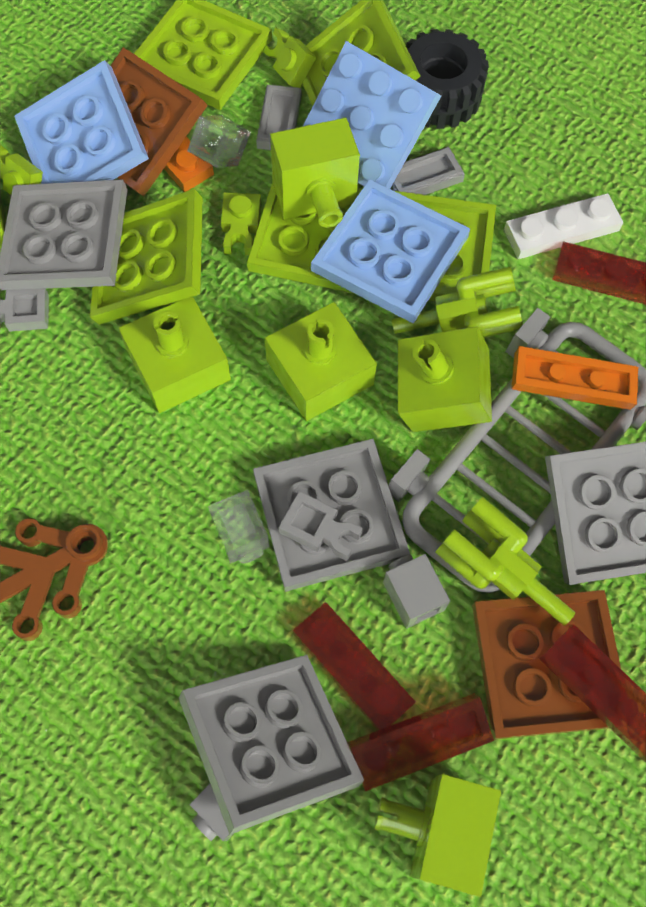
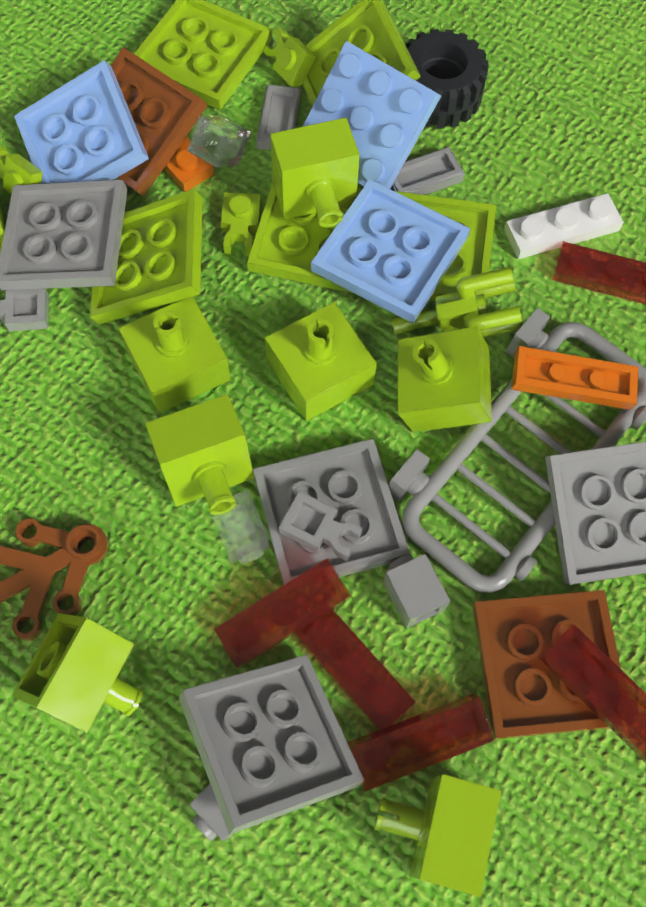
(78, 673): none -> lime brick
(202, 453): none -> lime brick
(283, 613): none -> clear red plate
(501, 560): lime plant -> none

